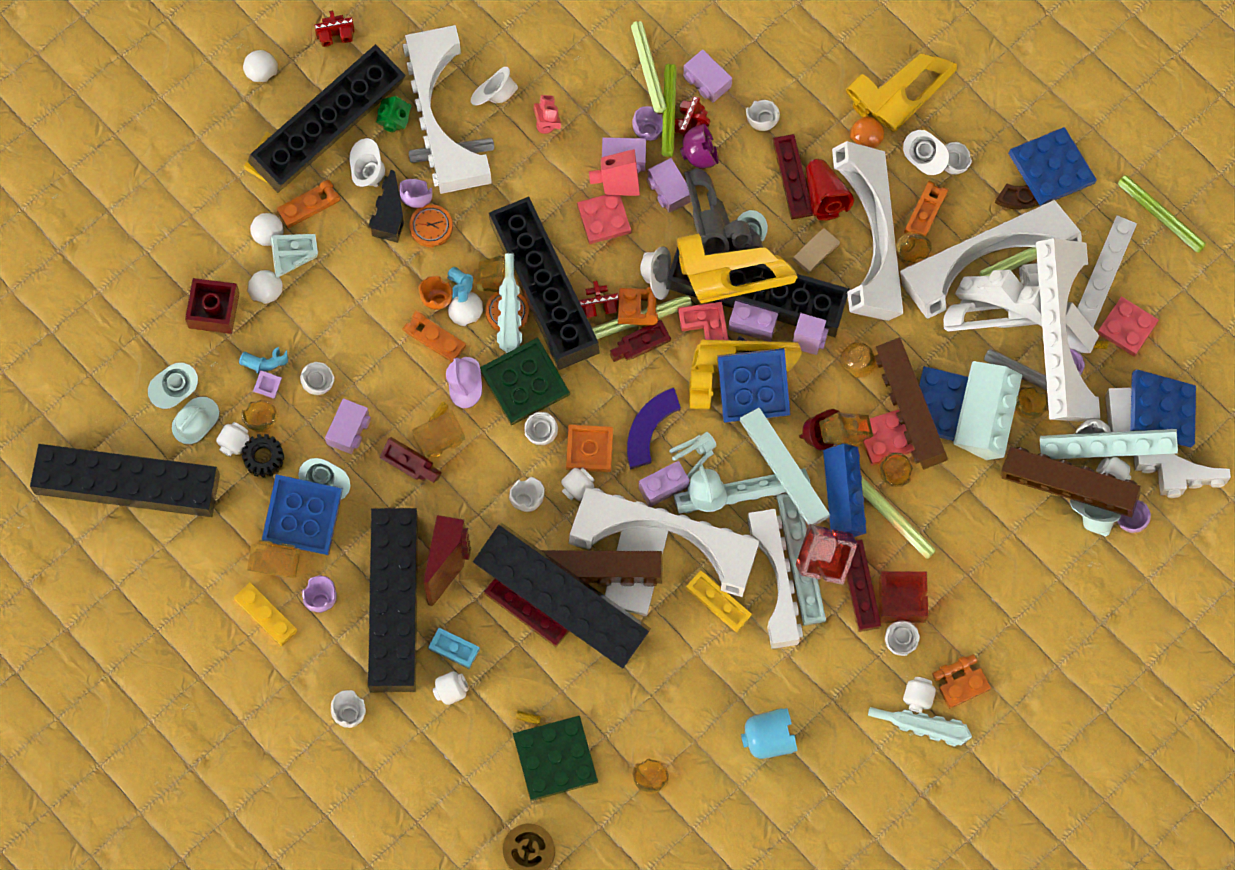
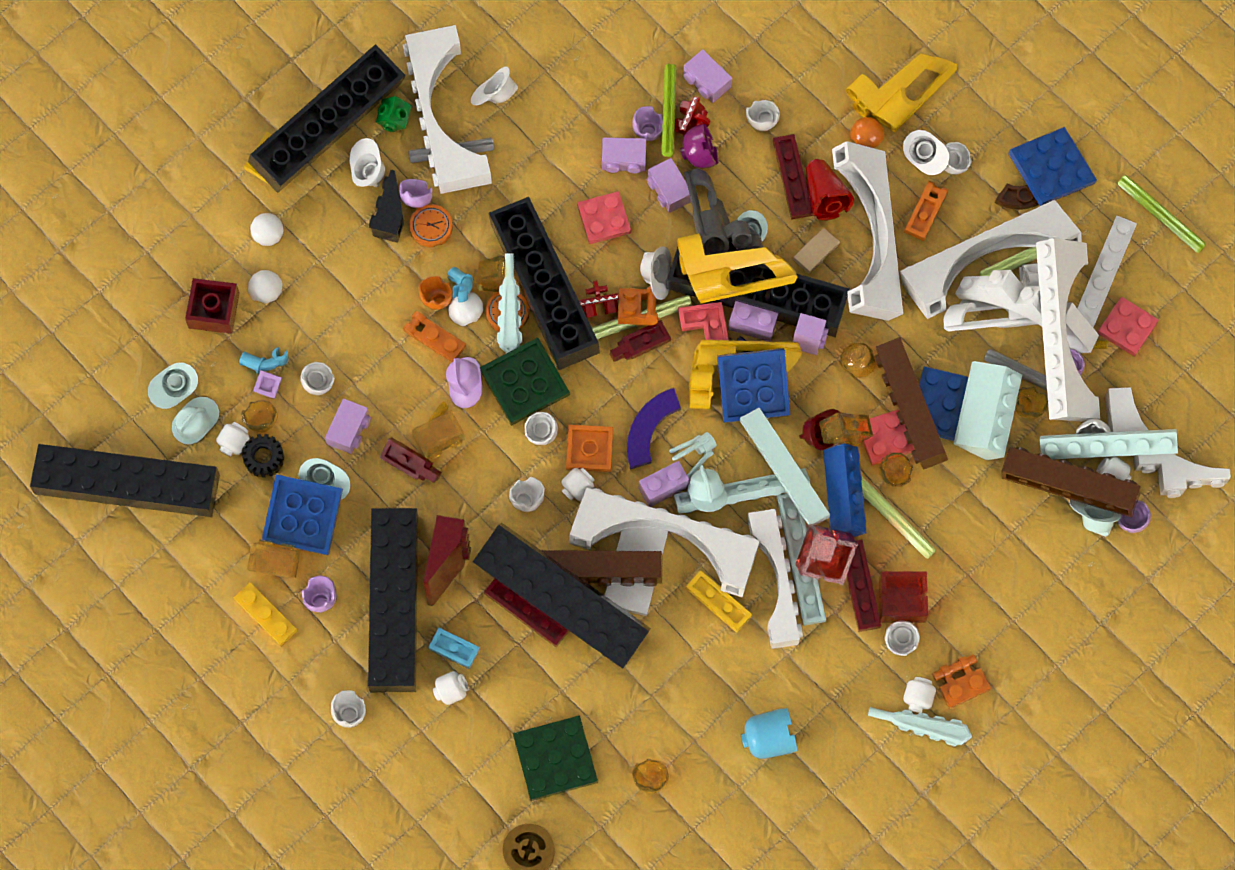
(260, 66): white hair -> none
(292, 251): light aqua wing -> none
(308, 204): orange plate -> none
(334, 26): red hips -> none
(528, 717): yellow piece -> none
(546, 115): coral hips -> none
(618, 174): coral torso -> none
(648, 67): yellowish green axle -> none
(913, 246): clear yellow hair -> none
(1163, 405): blue plate -> none

